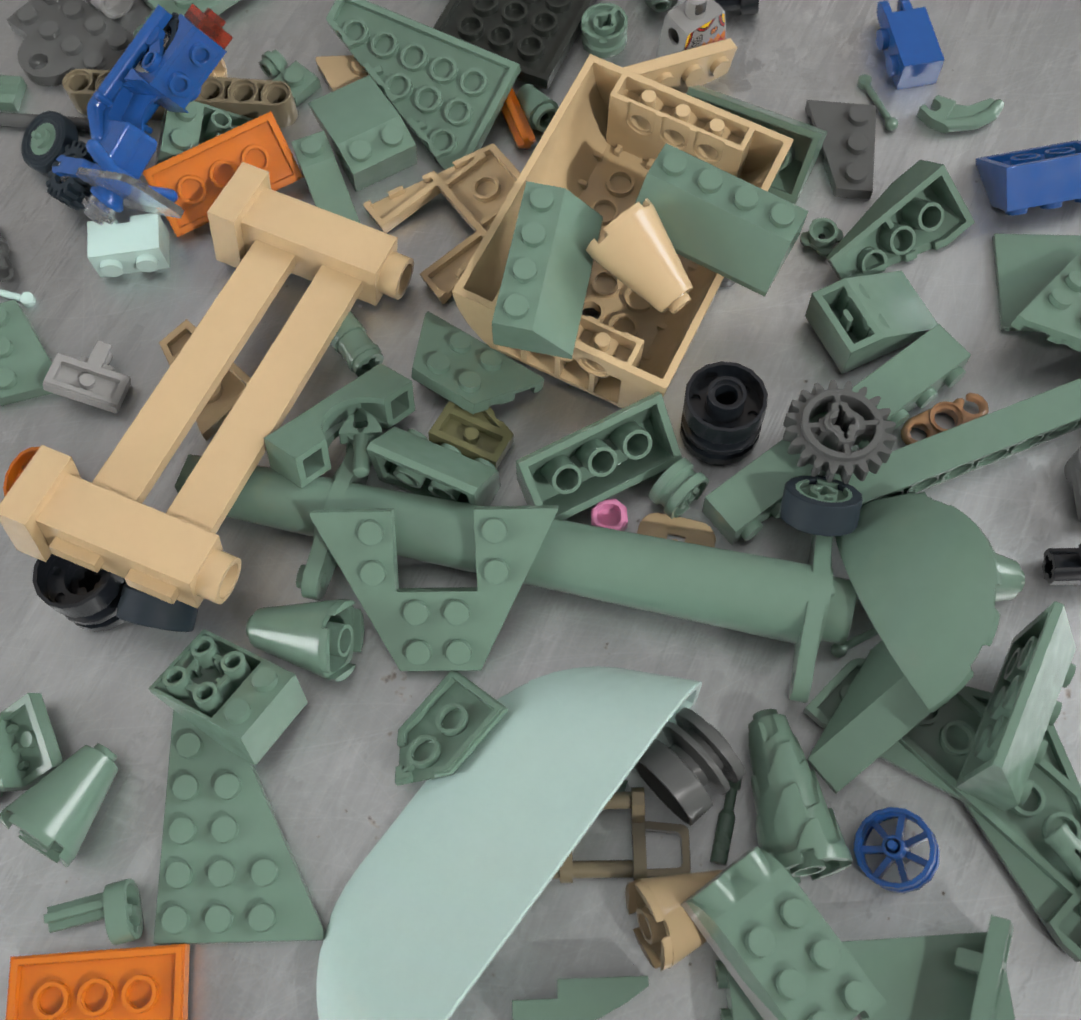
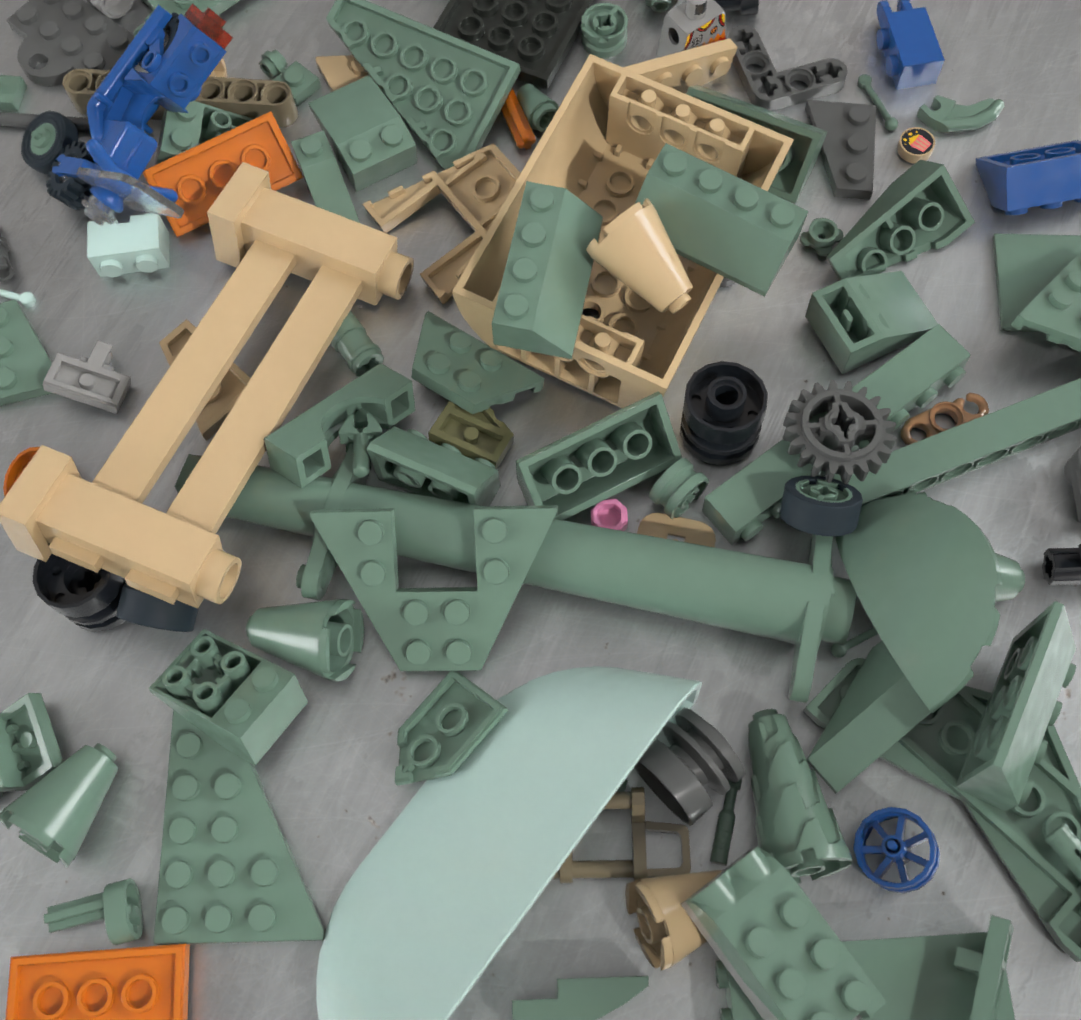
(779, 82): none -> dark grey beam
(915, 145): none -> tile

